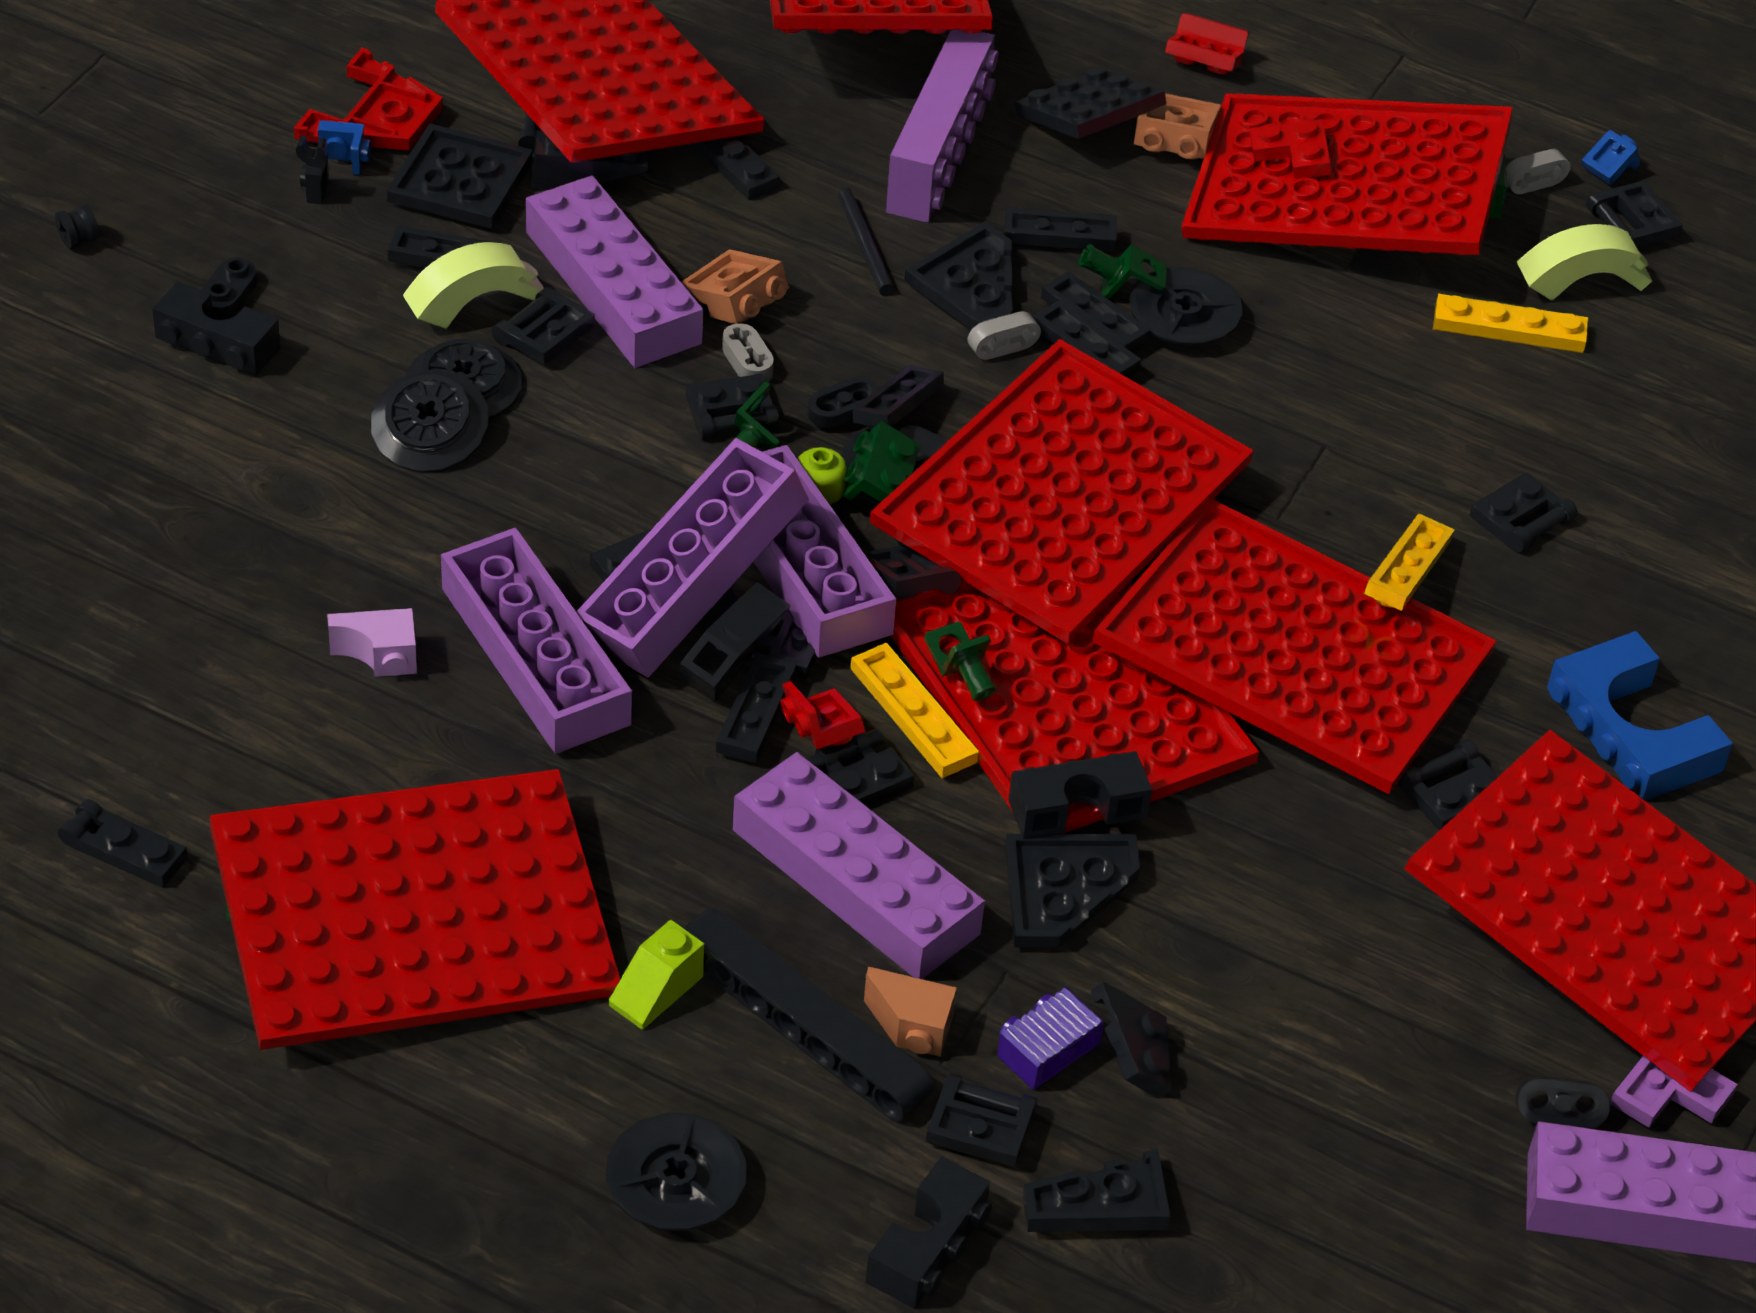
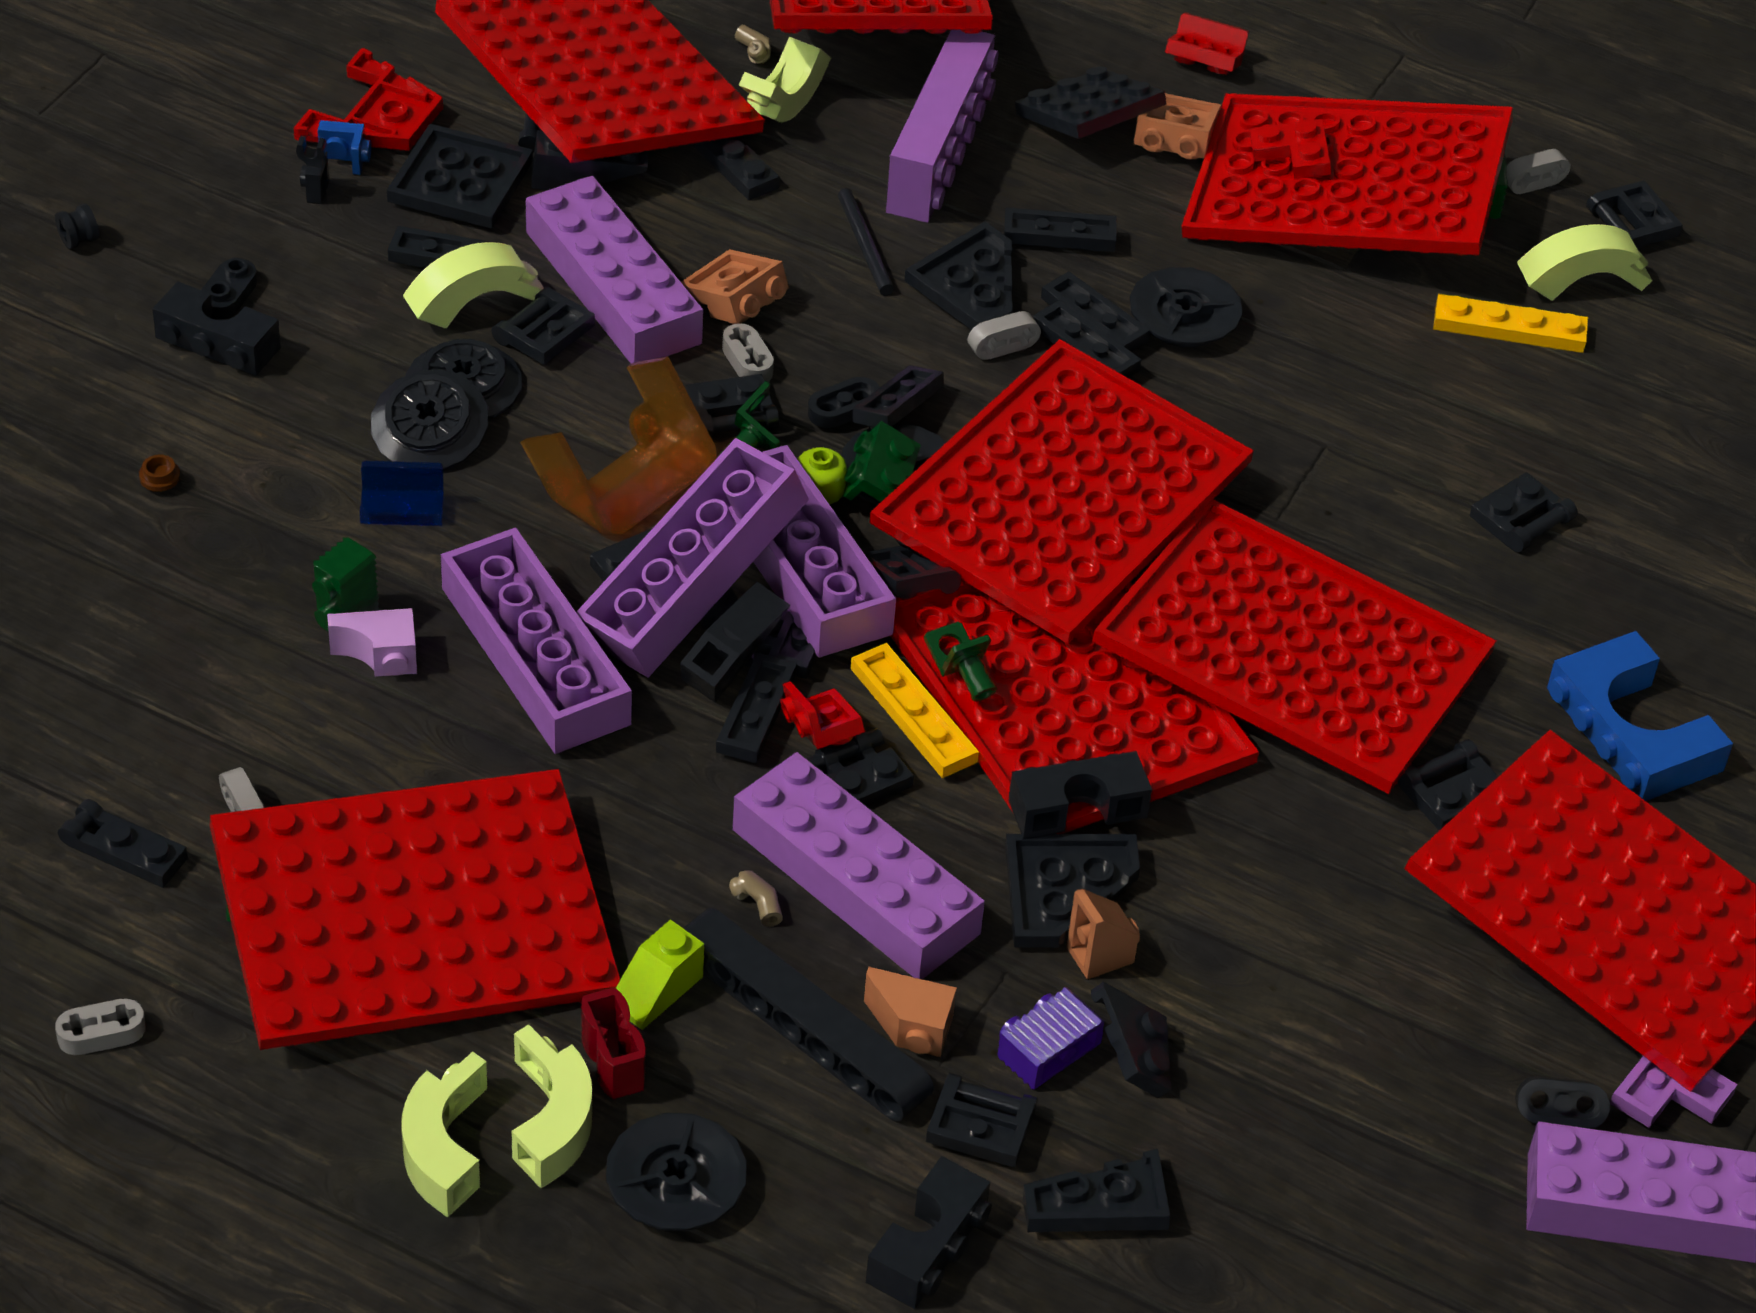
(100, 1026): none -> light grey beam
(159, 473): none -> reddish brown plate
(238, 791): none -> light grey beam
(345, 581): none -> dark green brick
(402, 493): none -> clear blue panel
(433, 1161): none -> yellowish green arch
(559, 1132): none -> yellowish green arch
(613, 1043): none -> dark red brick
(668, 456): none -> clear orange windscreen
(757, 44): none -> dark tan arm
(762, 892): none -> dark tan arm
(789, 84): none -> yellowish green arch
(1100, 935): none -> nougat slope
(1118, 270): dark green bracket -> none
(1409, 562): yellow plate -> none
(1611, 157): blue bracket -> none

